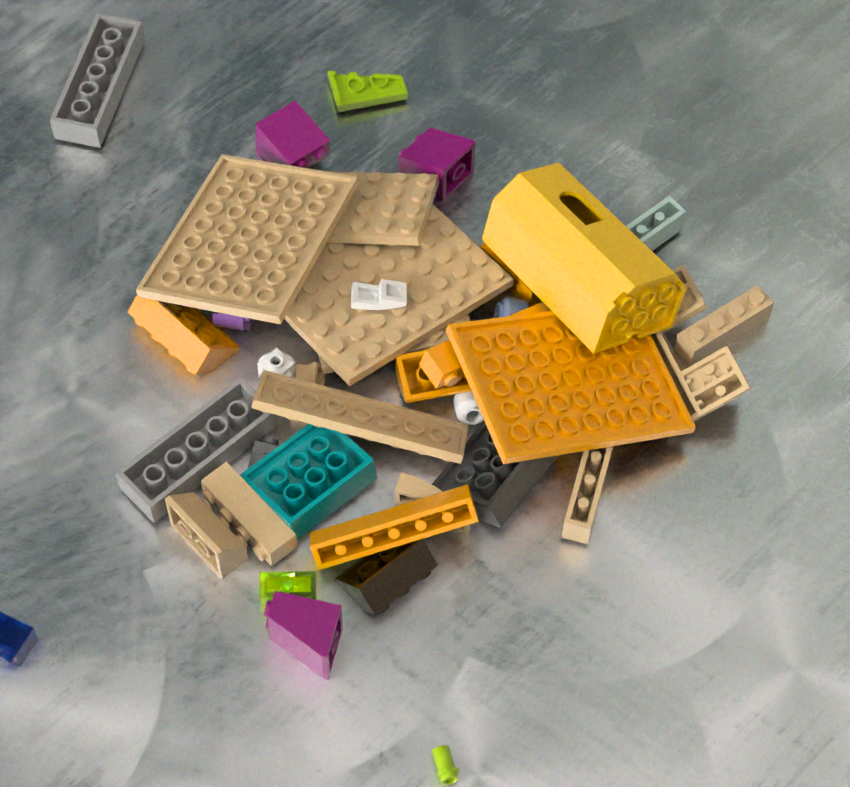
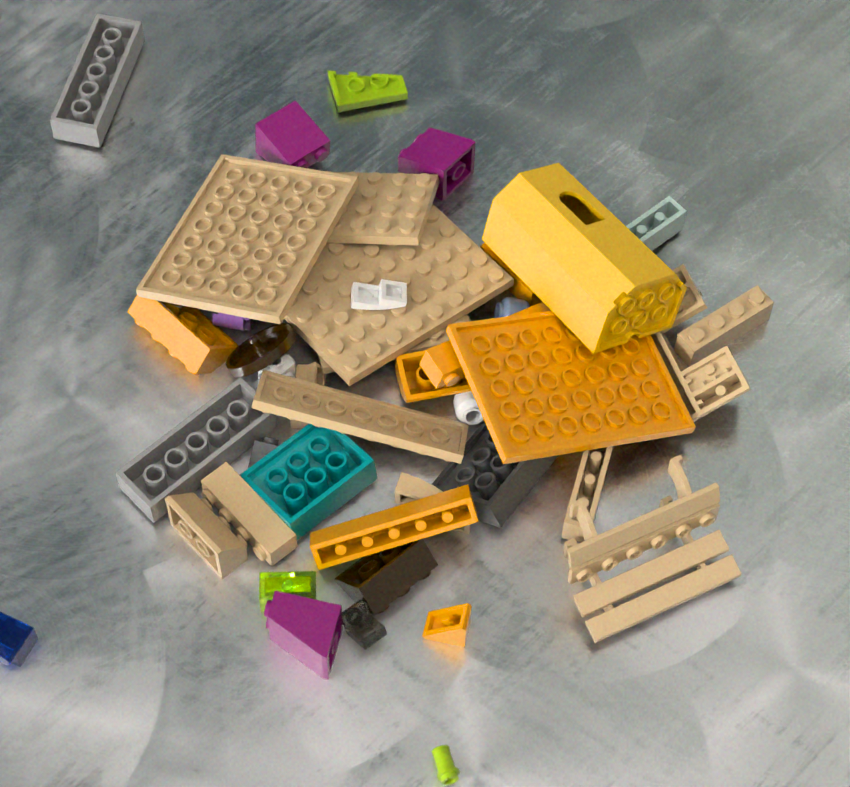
(261, 350): none -> dark brown piece
(362, 625): none -> clear smoke bracket
(449, 625): none -> light orange slope
(635, 537): none -> tan piece

